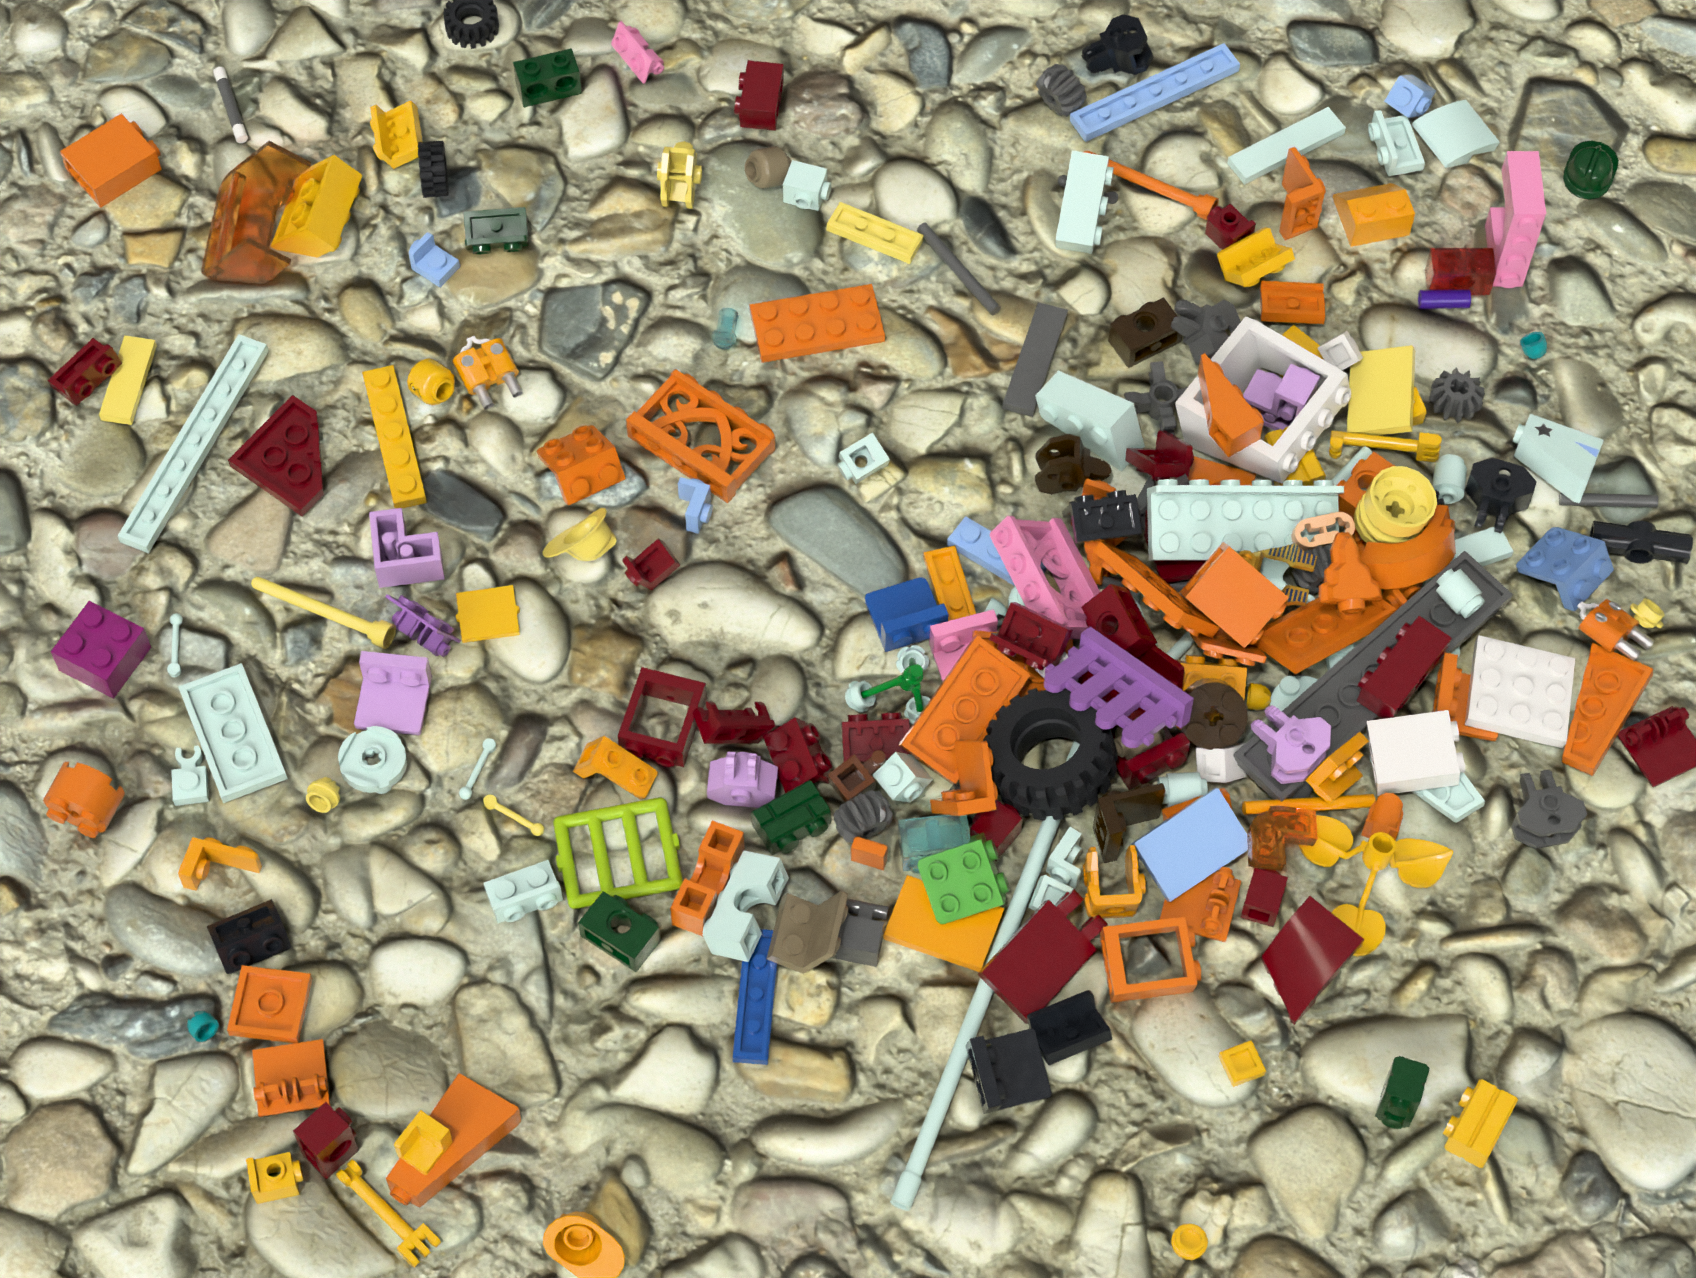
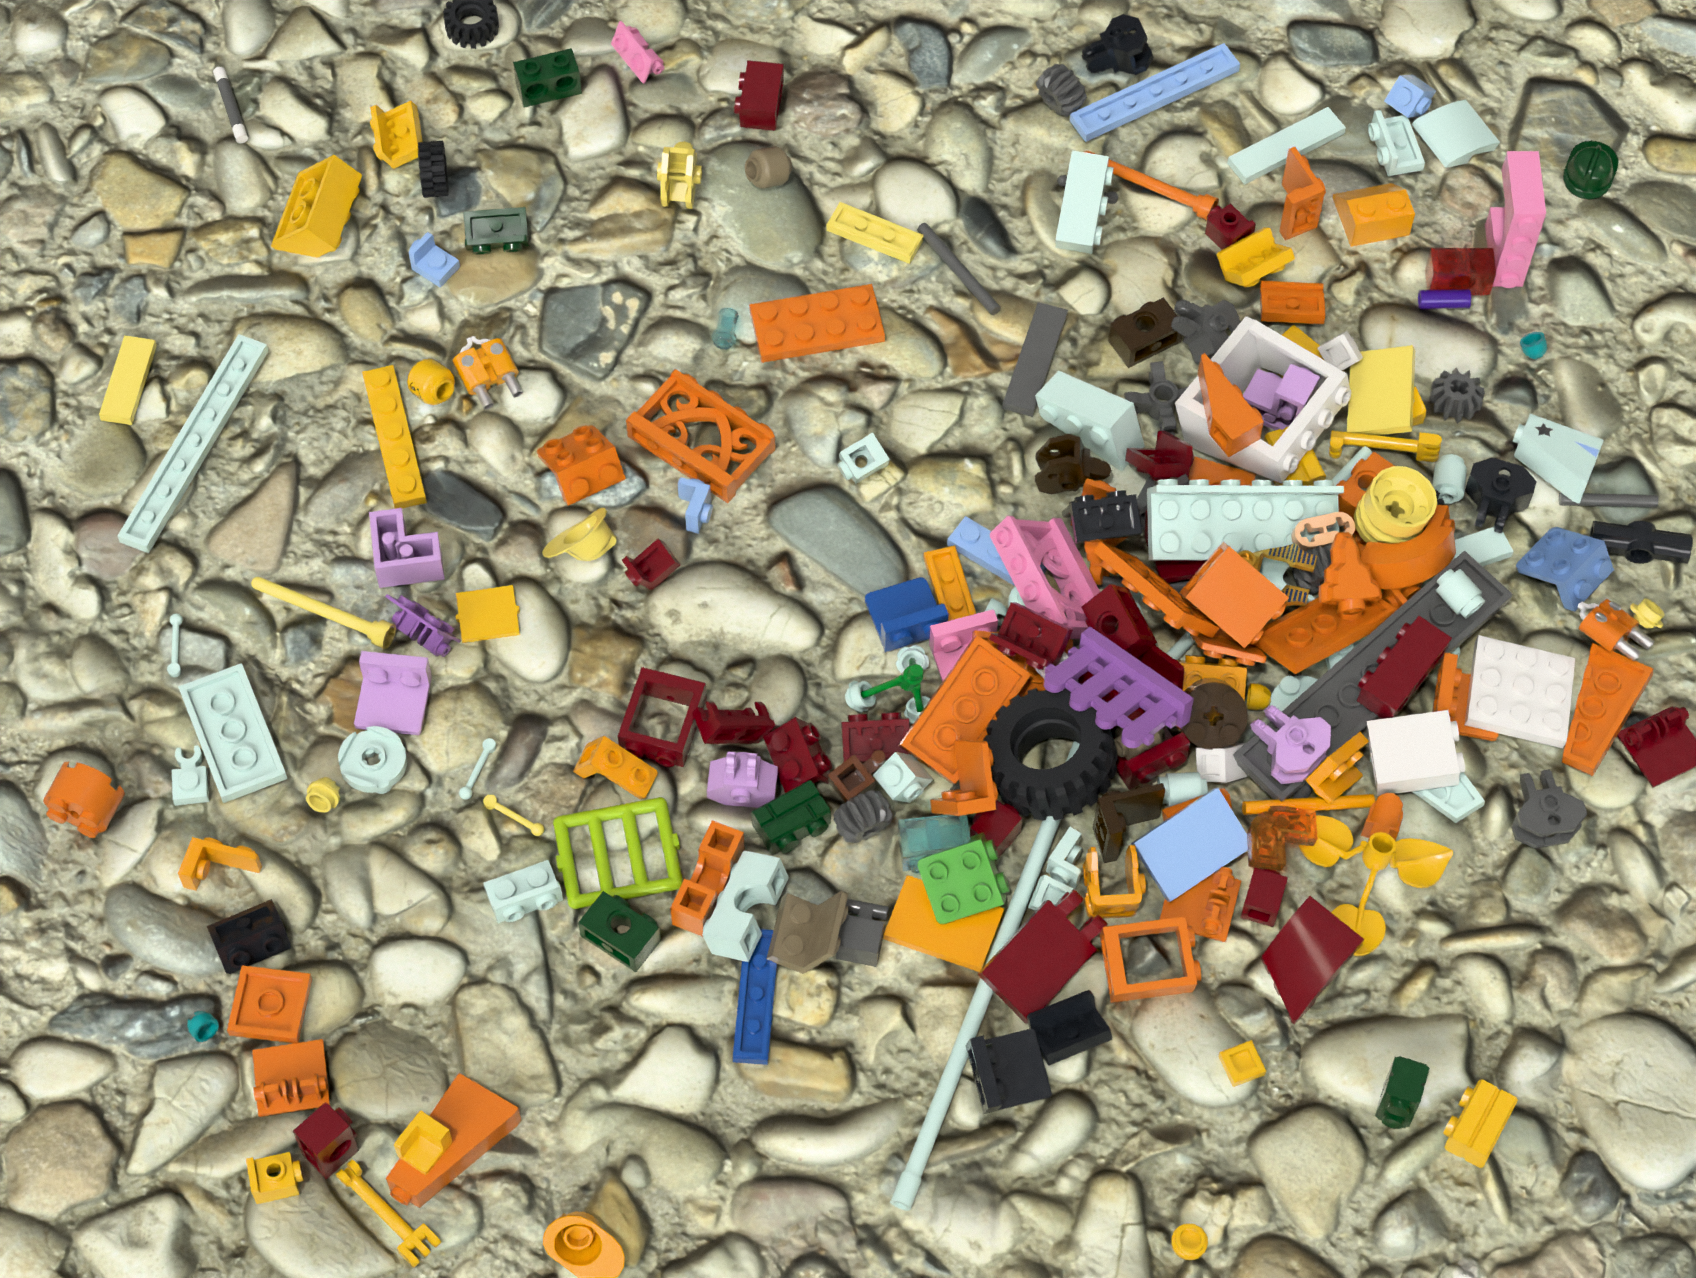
(85, 371): dark red bracket -> none
(101, 649): magenta brick -> none
(111, 159): orange brick -> none
(246, 216): clear orange windscreen -> none
(285, 456): dark red plate -> none
(806, 186): light aqua brick -> none
(869, 853): orange tile -> none

